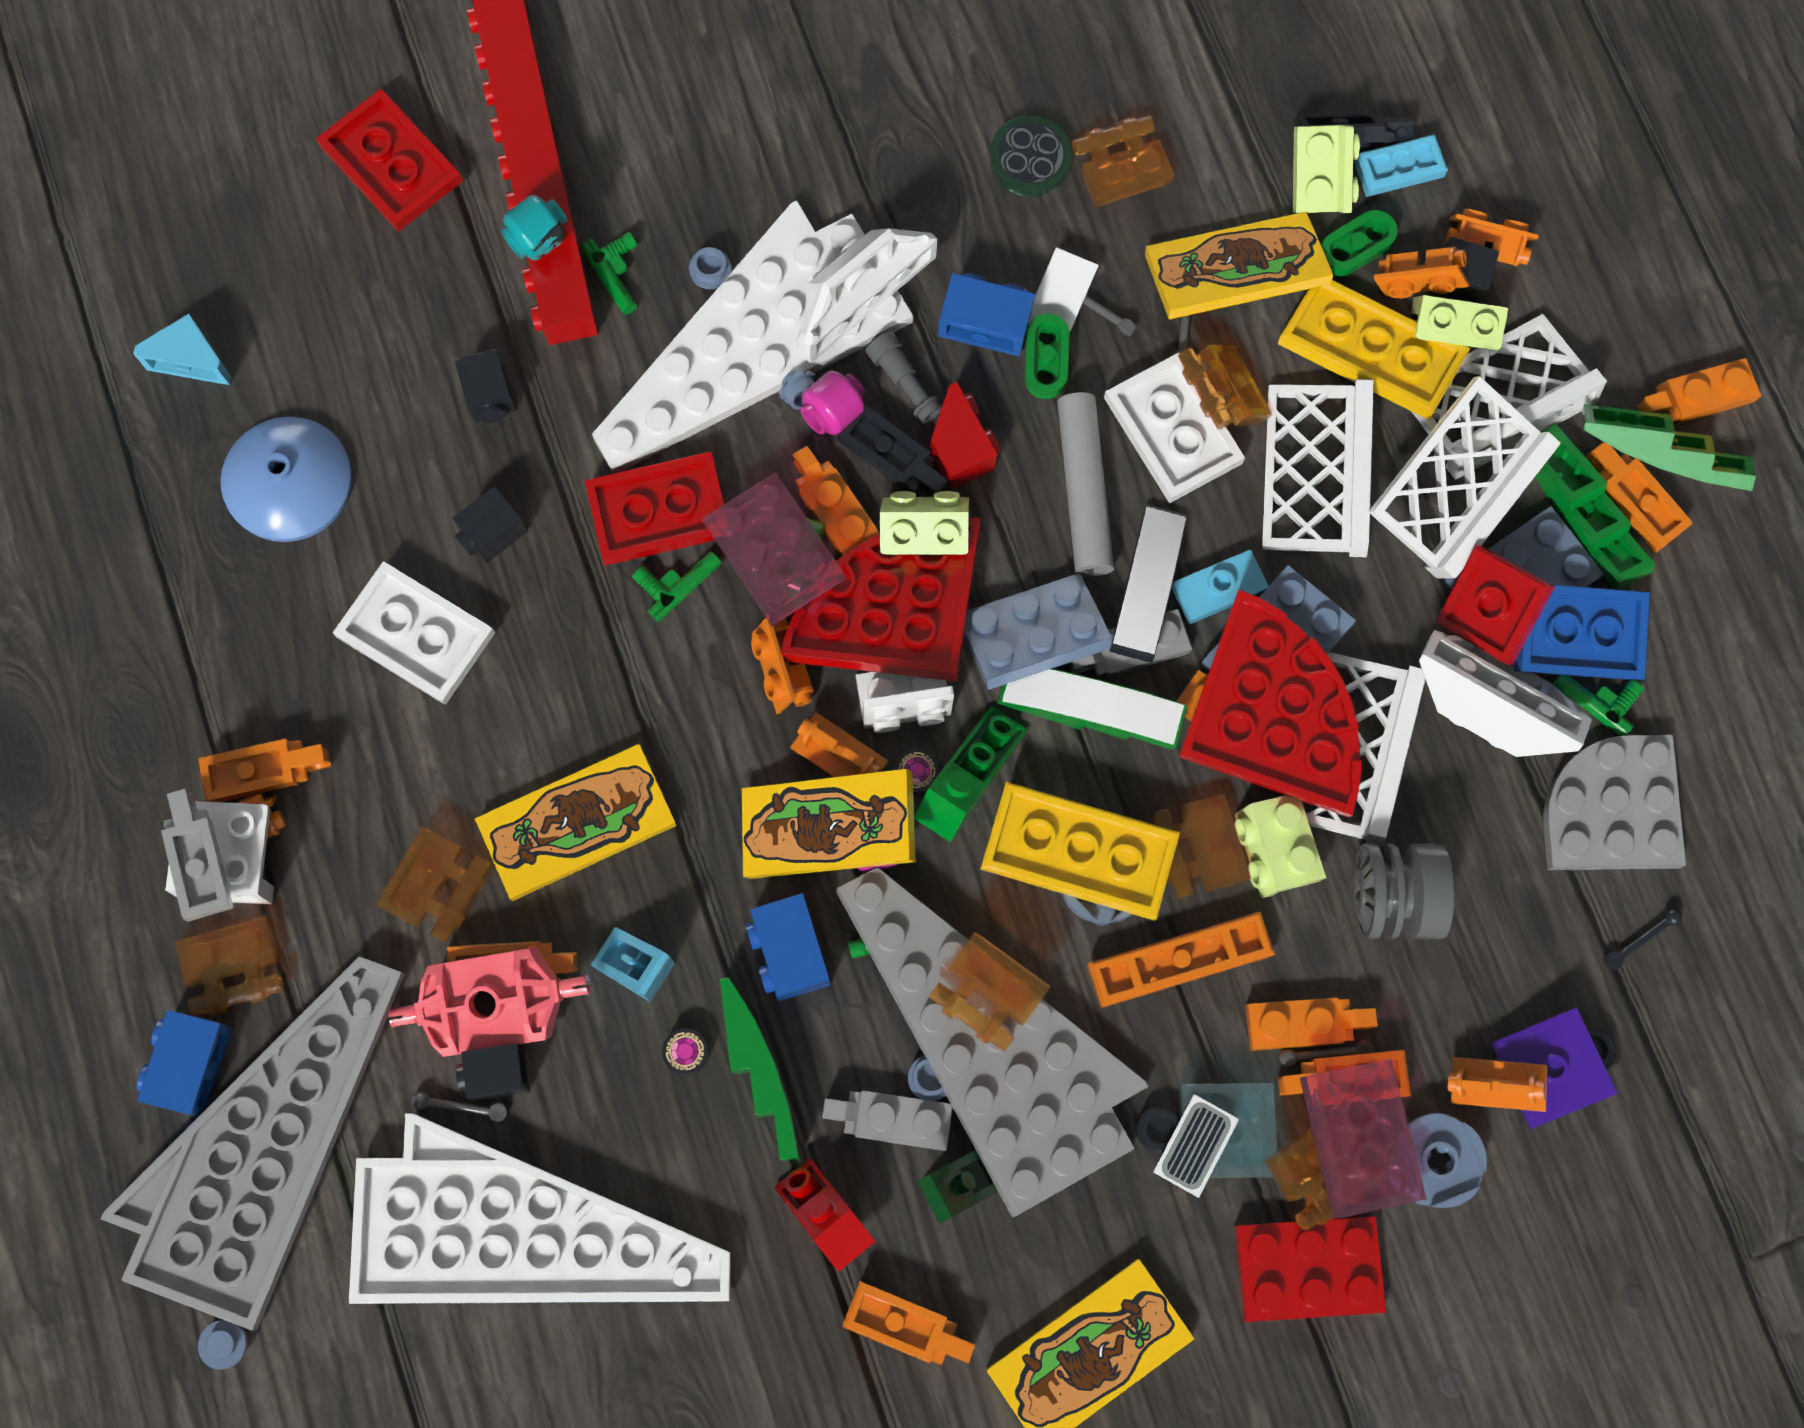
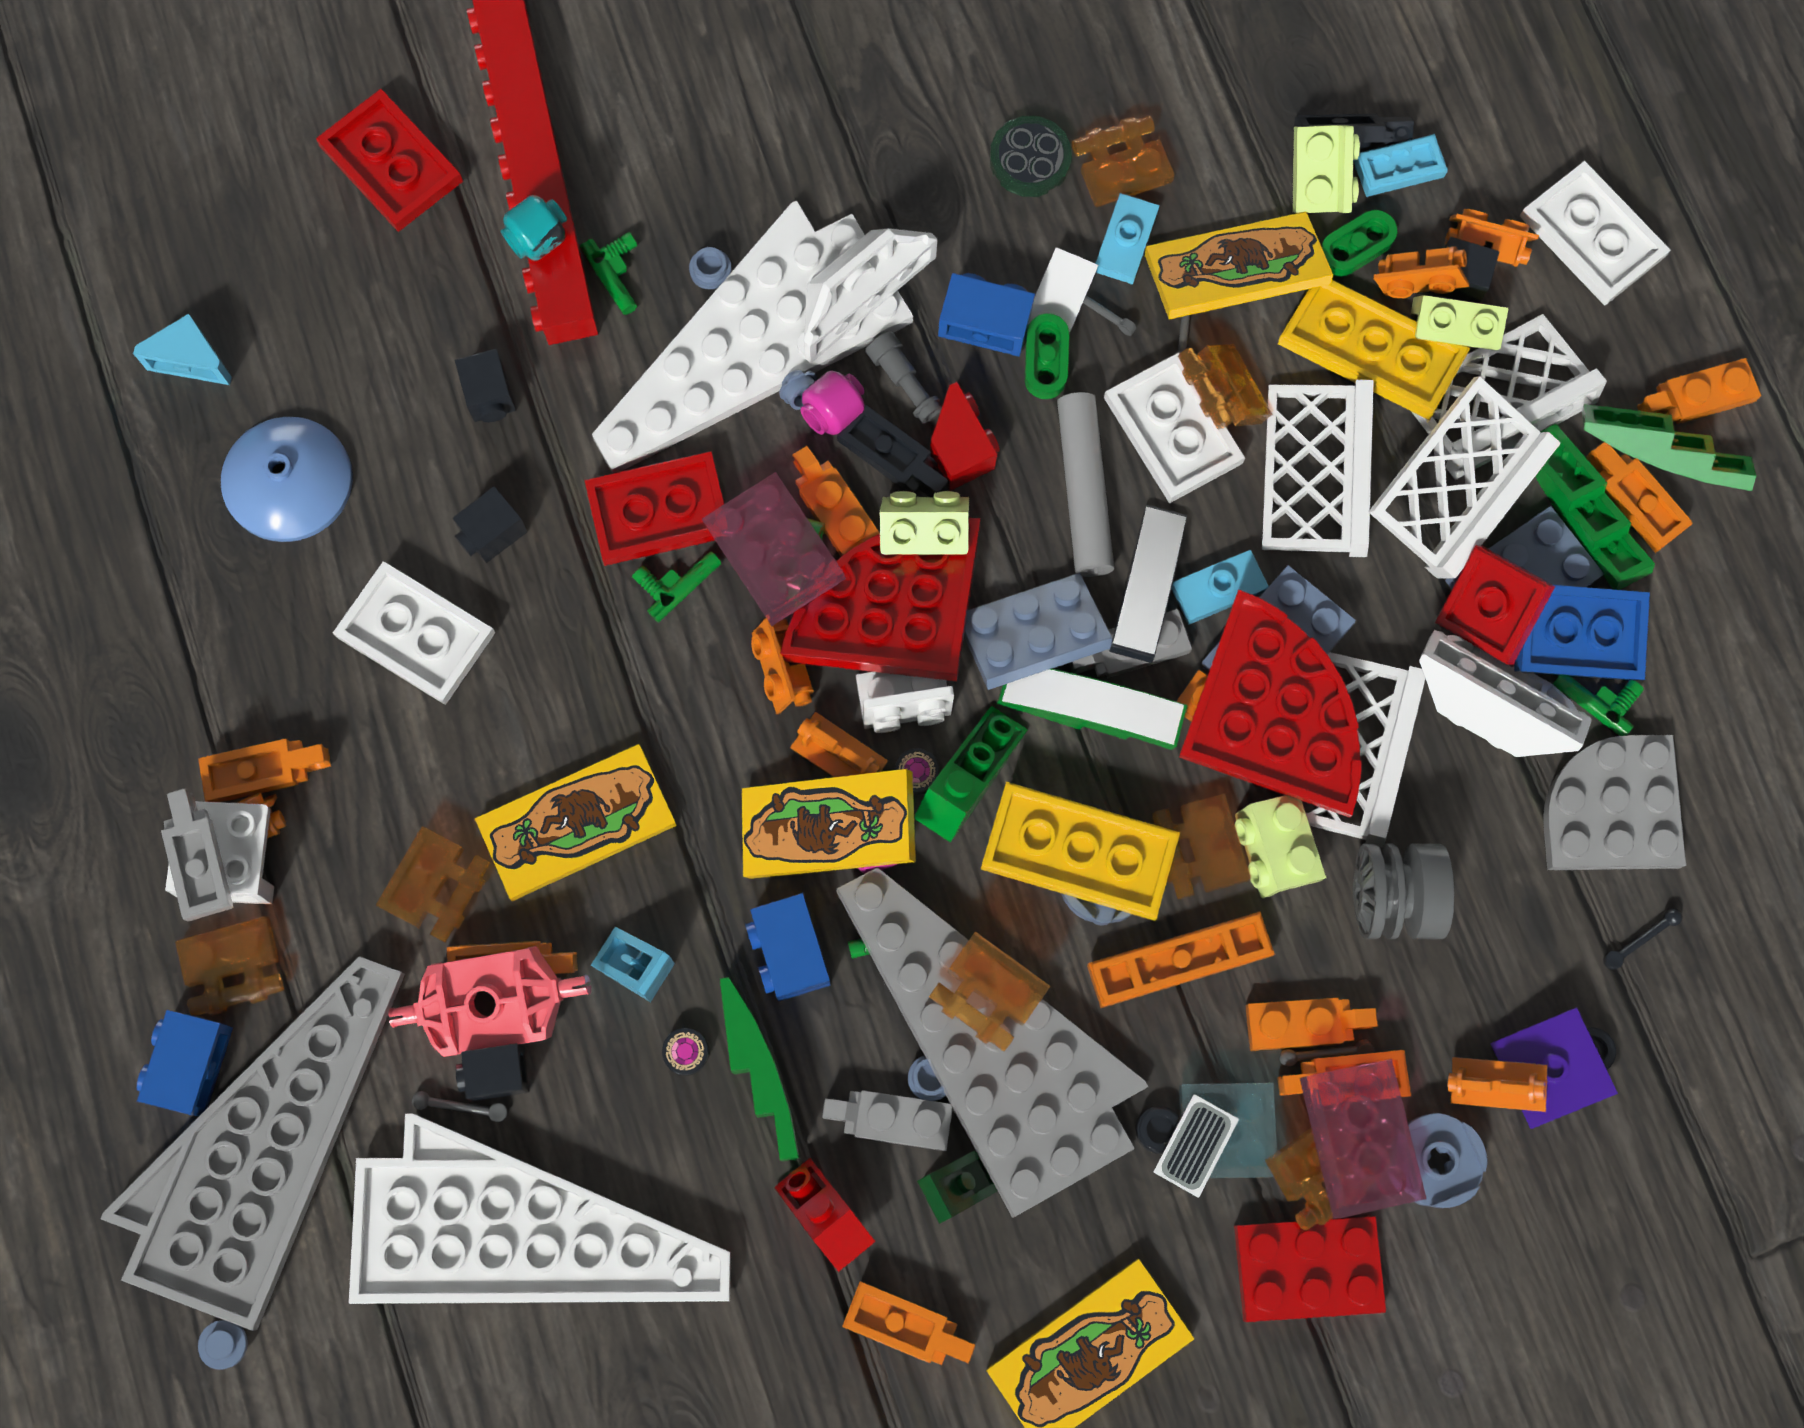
(1126, 238): none -> medium azure plate
(1594, 233): none -> white plate

